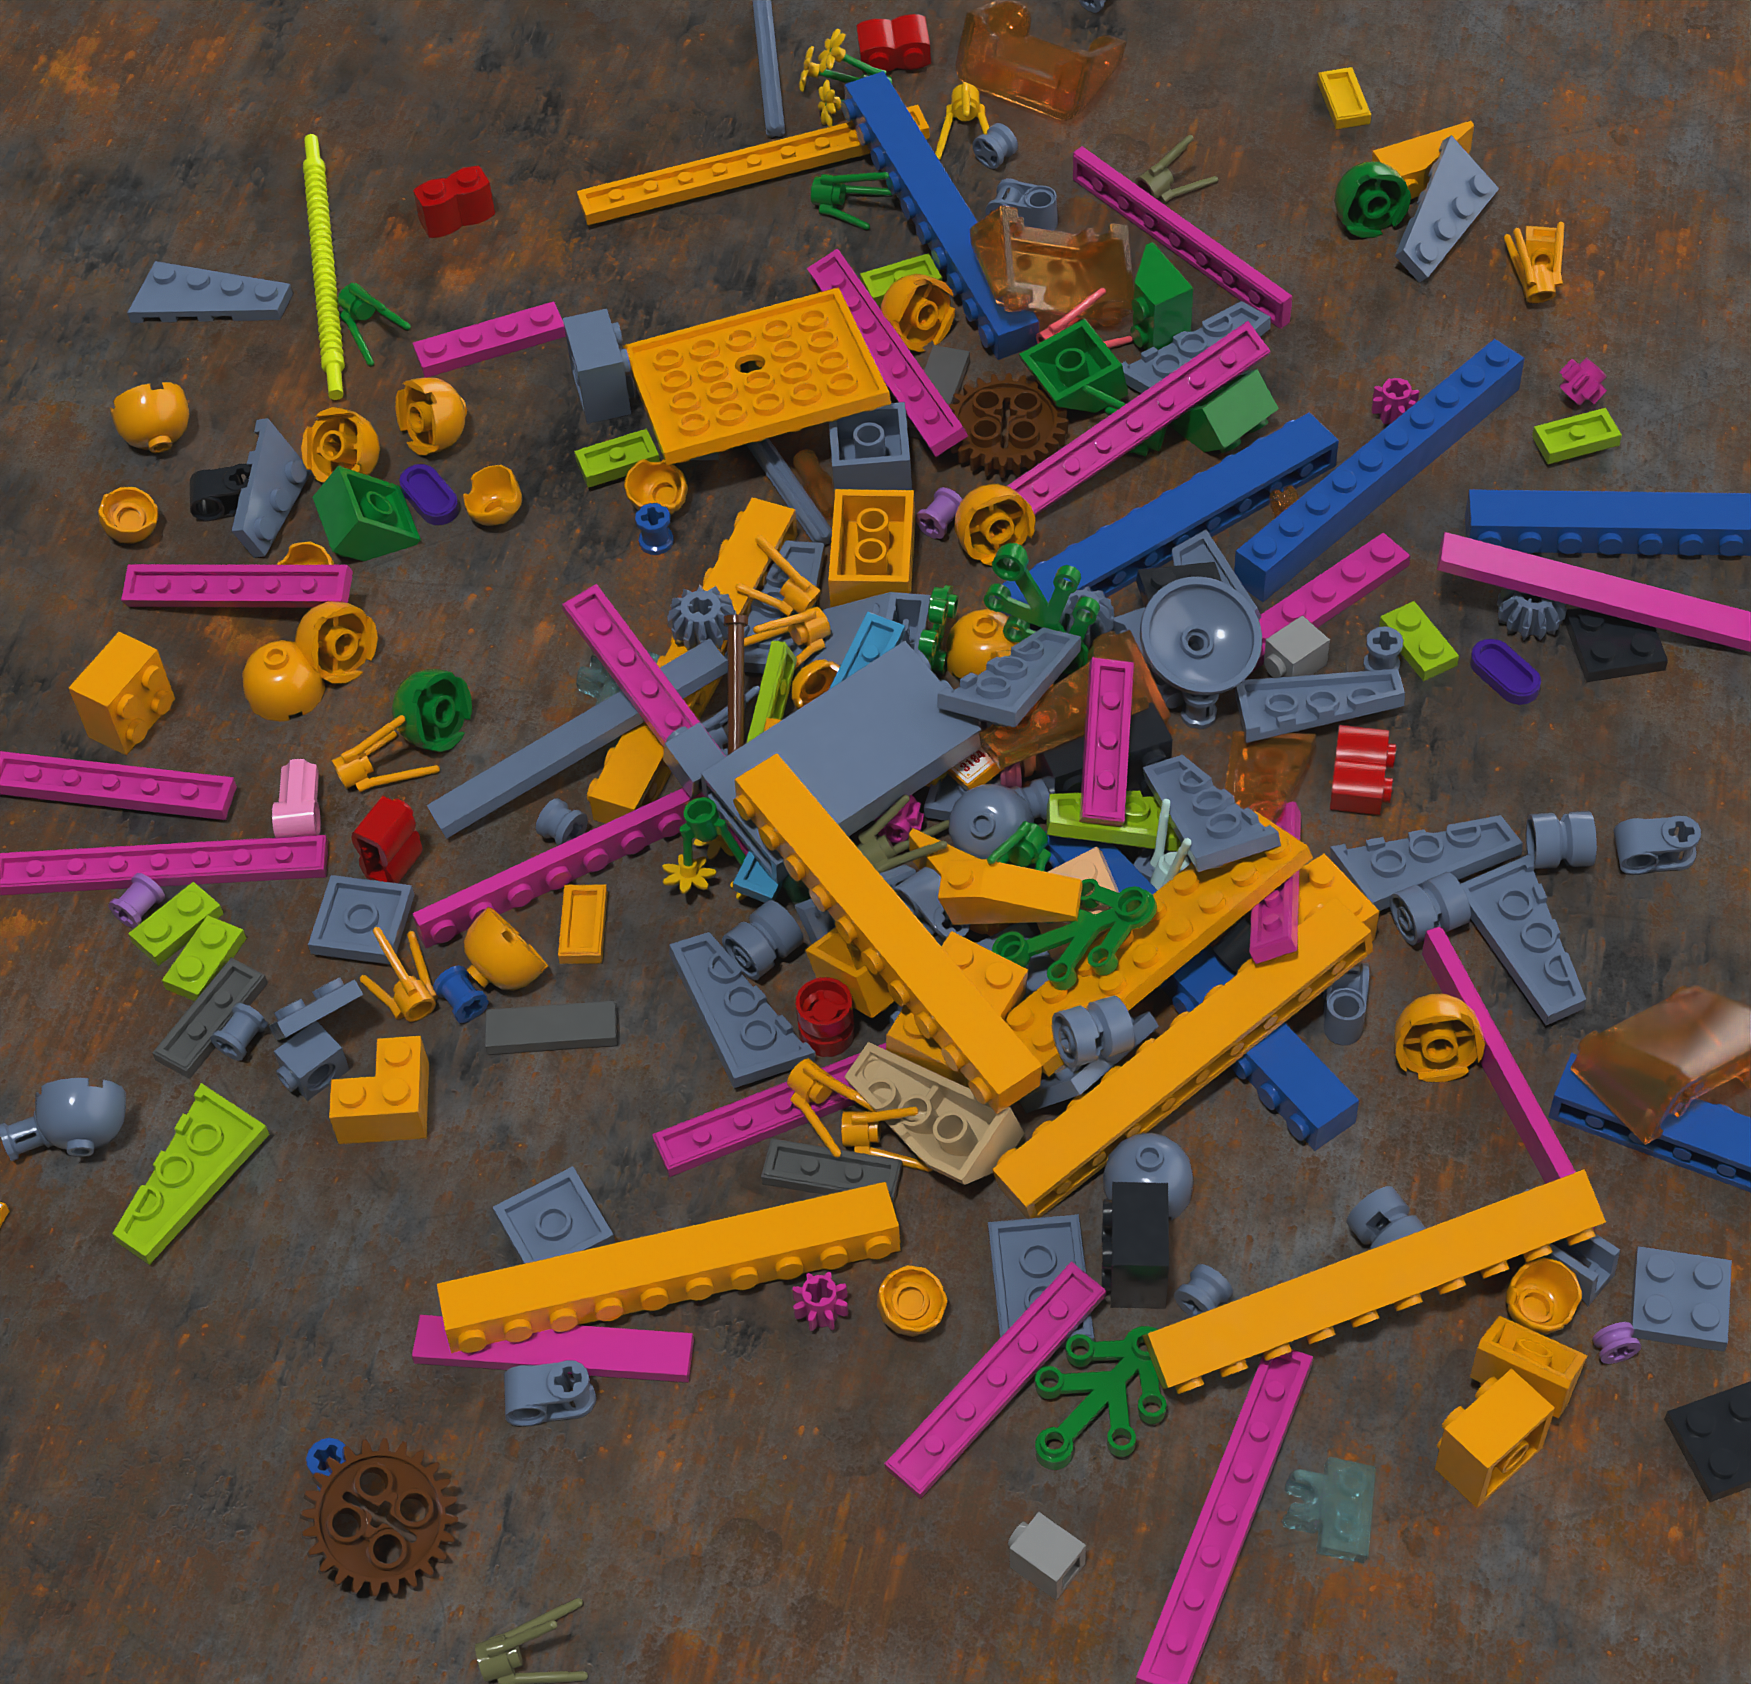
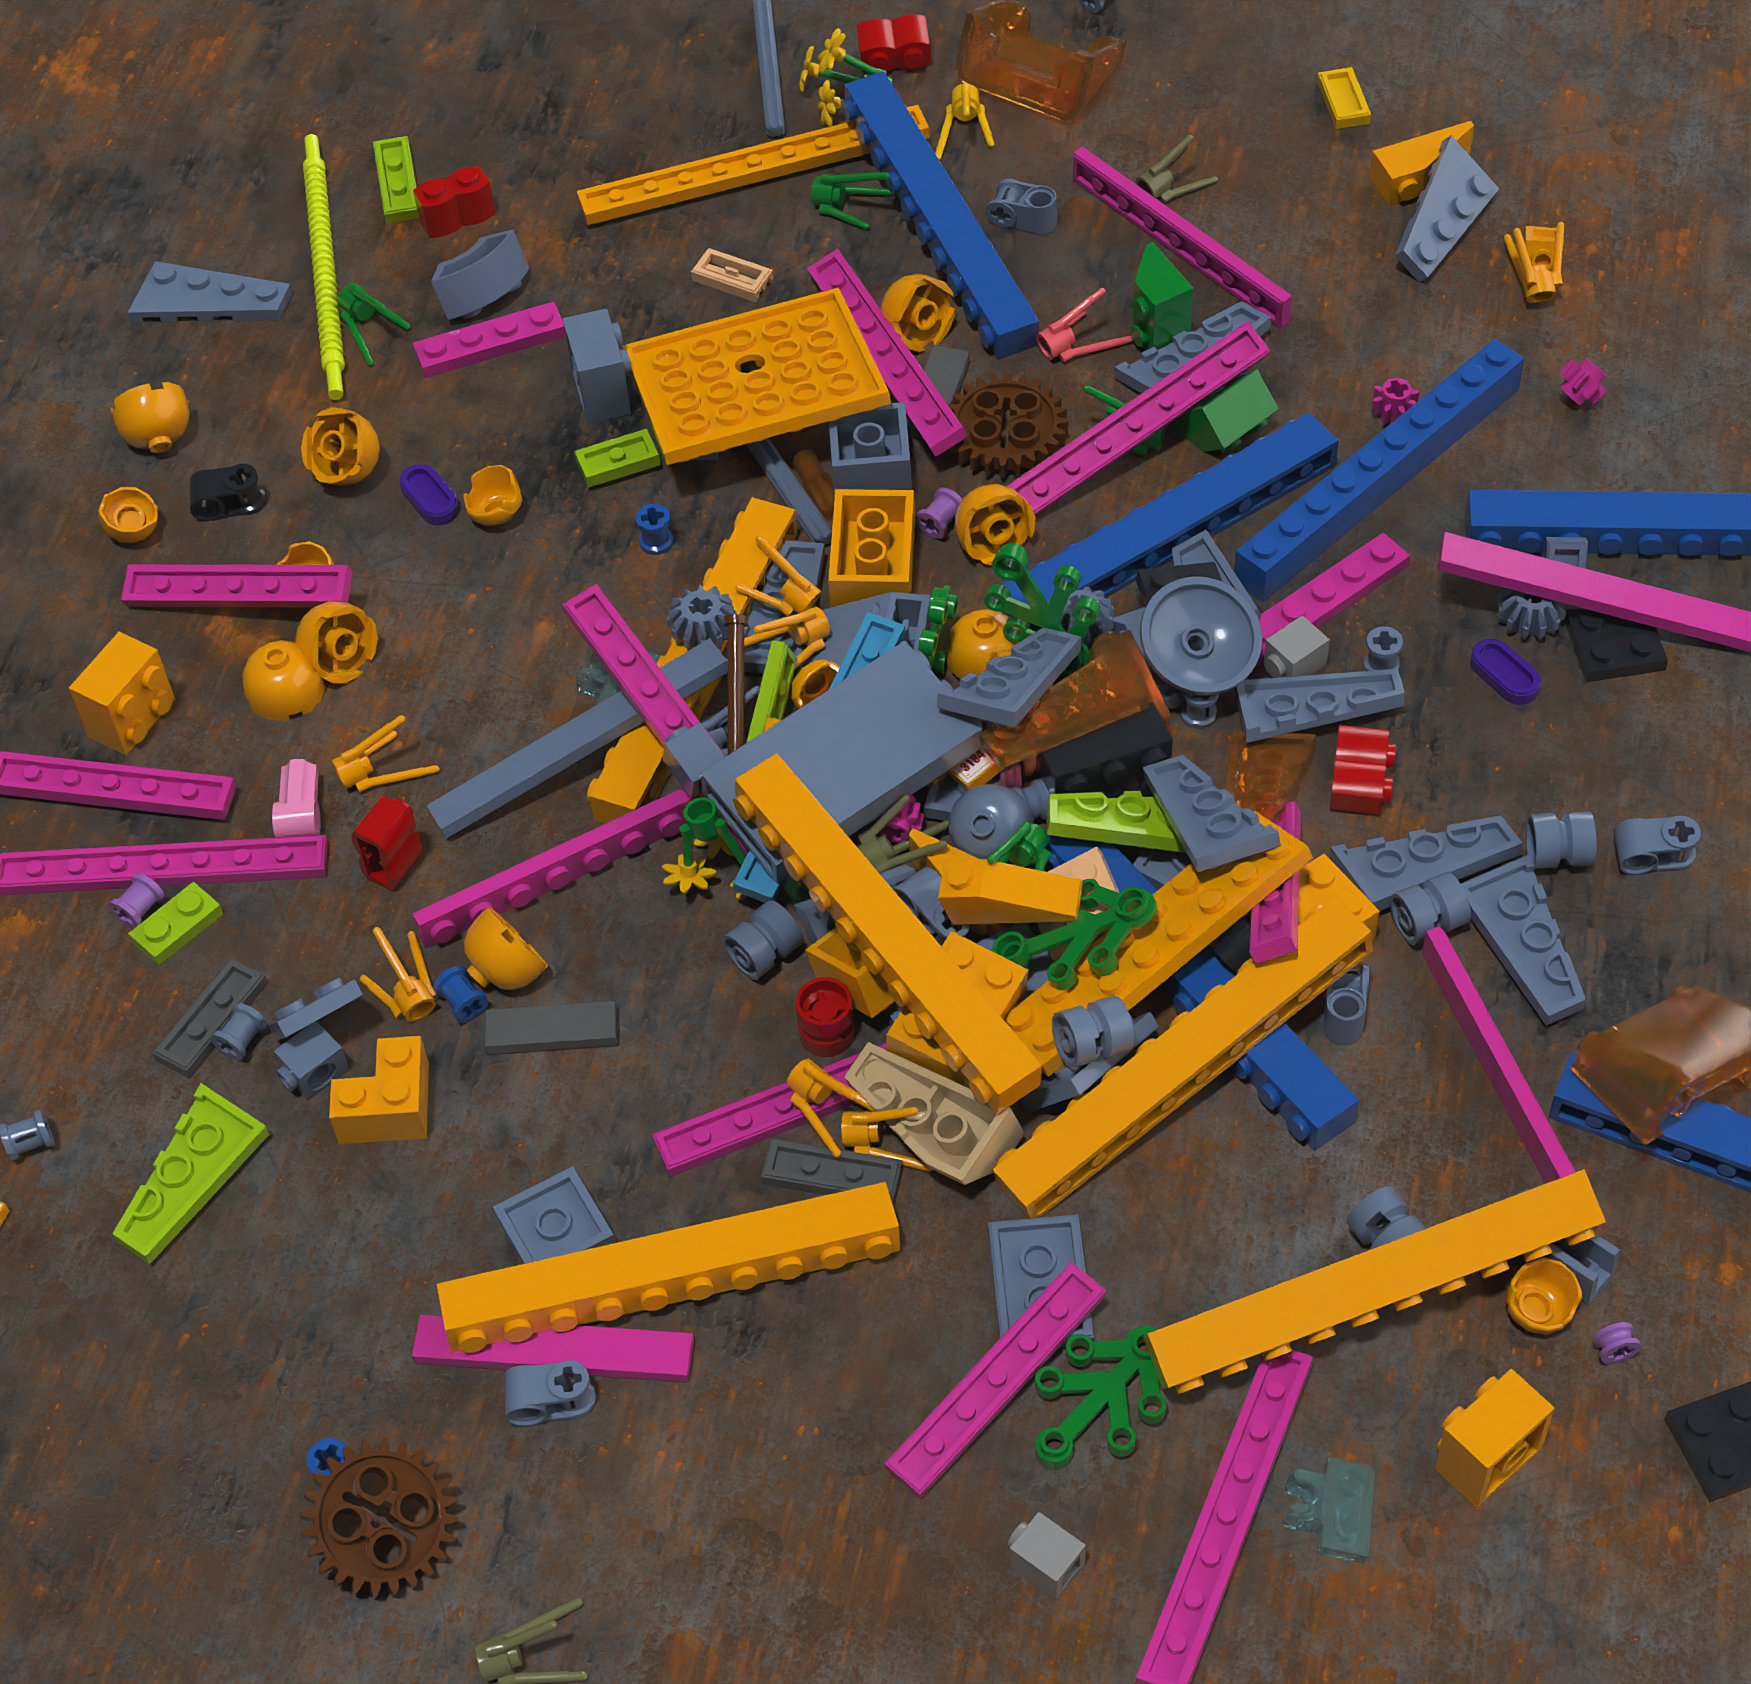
(80, 1115): sand blue cylinder -> none
(203, 957): lime plate -> none
(271, 491): sand blue wing -> none
(351, 913): sand blue plate -> none
(364, 515): green slope -> none
(396, 179): none -> lime tile
(430, 414): light orange cylinder -> none
(433, 709): green cylinder -> none
(480, 275): none -> sand blue brick
(560, 822): sand blue wheel -> none
(583, 924): light orange tile -> none
(656, 483): light orange hair -> none
(729, 279): none -> light nougat tile
(735, 1014): sand blue wing -> none
(820, 1301): dark pink gear -> none
(880, 279): lime plate -> none
(911, 1301): light orange hair -> none
(995, 145): sand blue wheel -> none
(1054, 269): clear orange windscreen -> none
(1072, 361): green slope -> none
(1106, 742): dark pink tile -> none
(1136, 1245): black brick -> none
(1152, 1160): sand blue cylinder -> none
(1168, 864): light aqua plant -> none
(1204, 1291): sand blue wheel -> none
(1282, 500): clear orange bush -> none
(1371, 198): green cylinder -> none
(1422, 642): lime plate -> none
(1438, 1038): light orange cylinder -> none
(1536, 1358): light orange slope -> none
(1567, 550): none -> sand blue tile
(1576, 435): lime plate -> none
(1681, 1298): sand blue plate -> none

